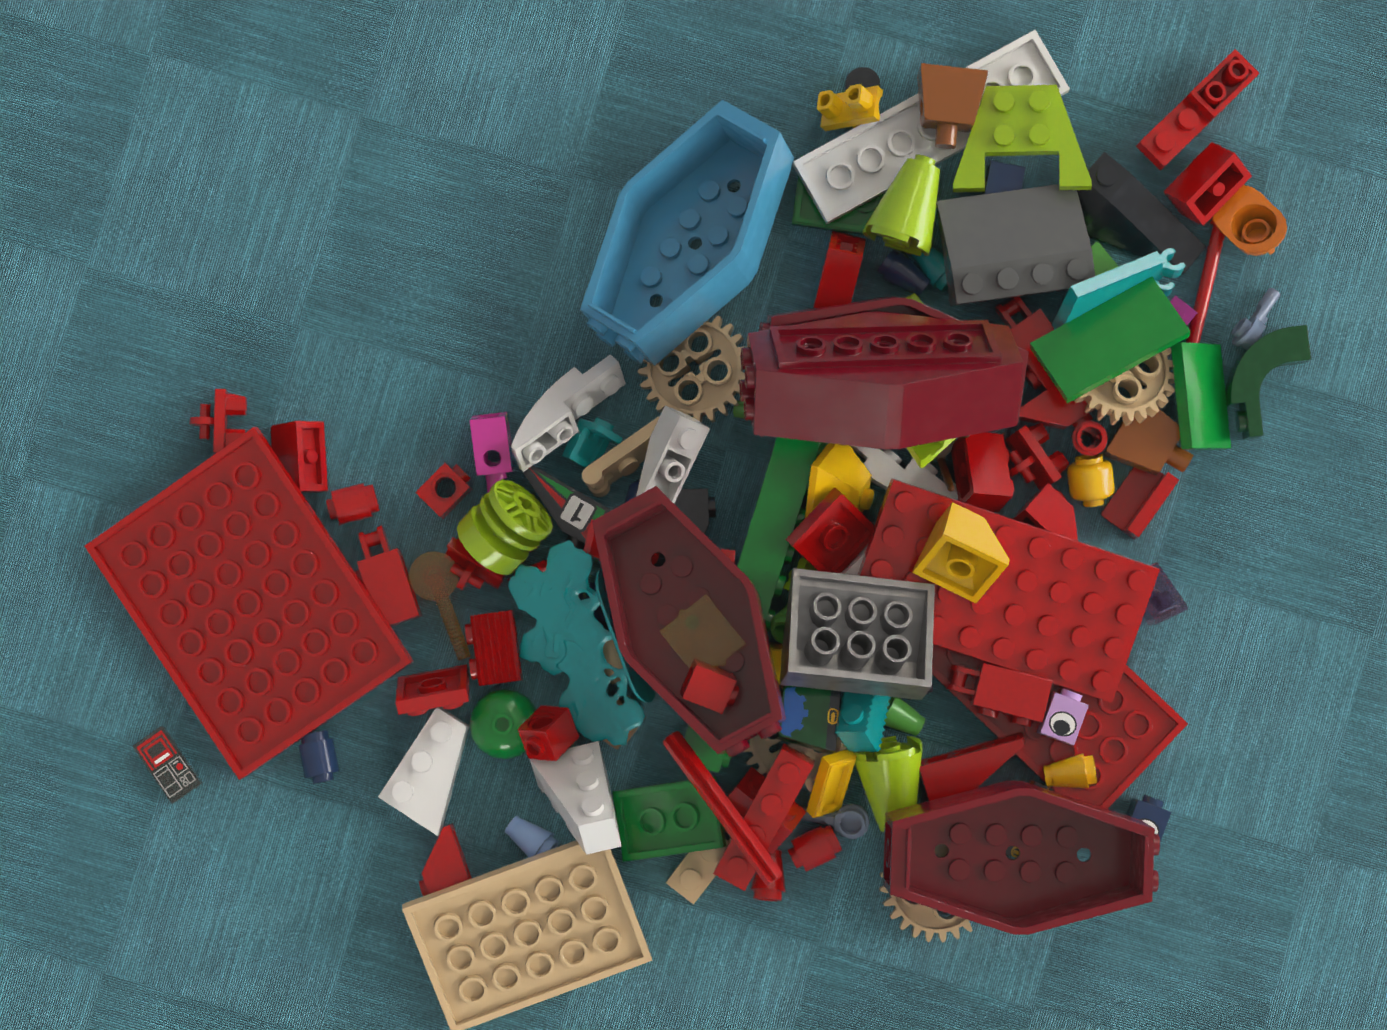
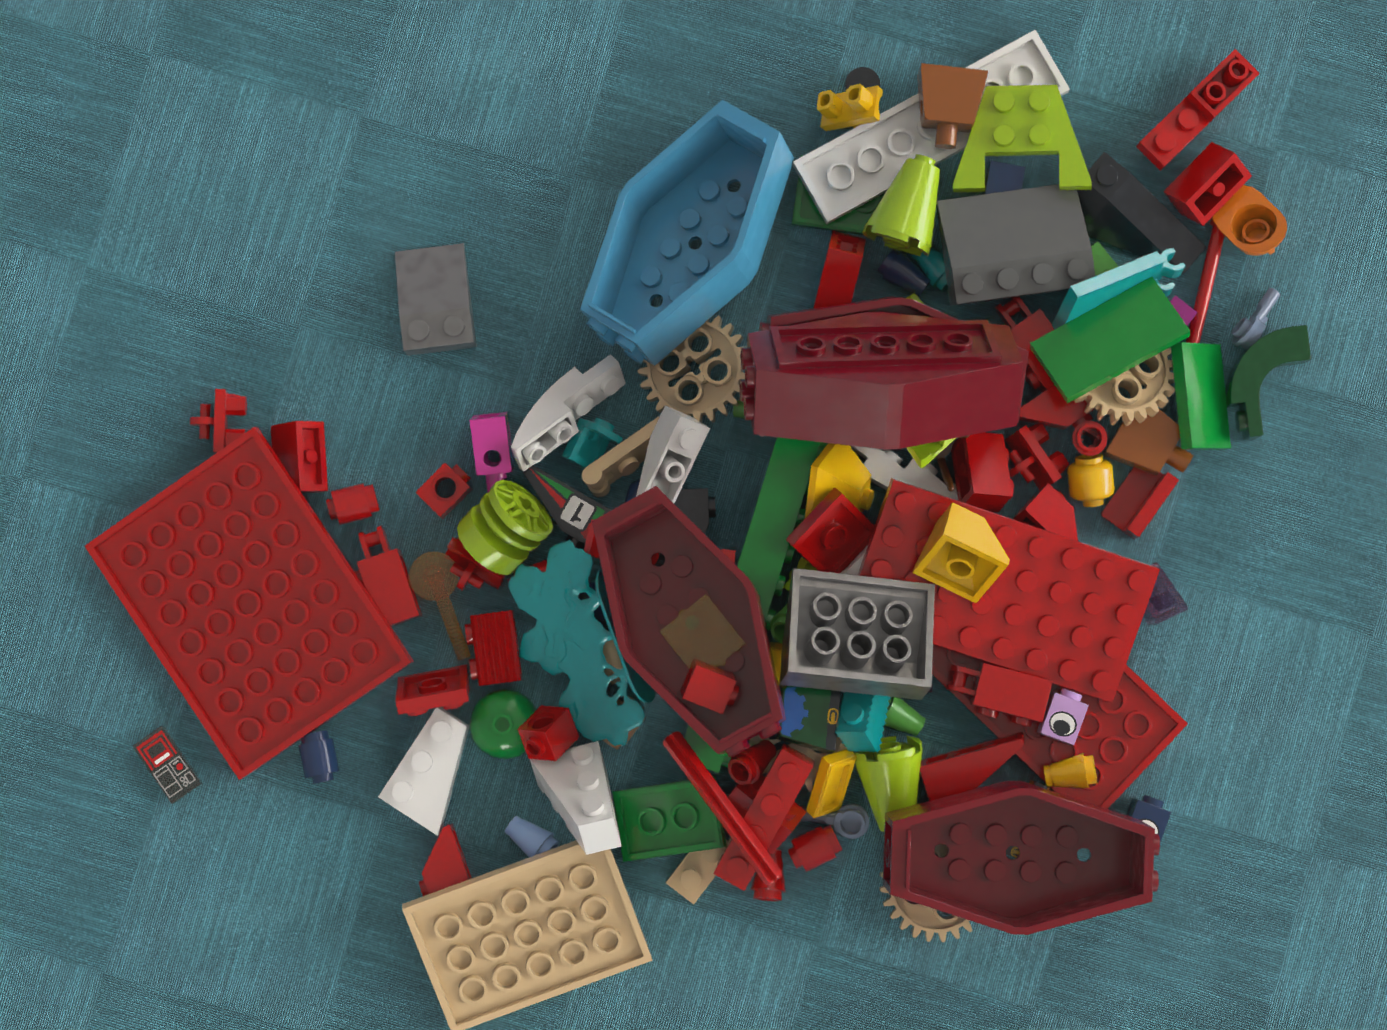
(434, 299): none -> flat silver slope
(750, 764): none -> red cone

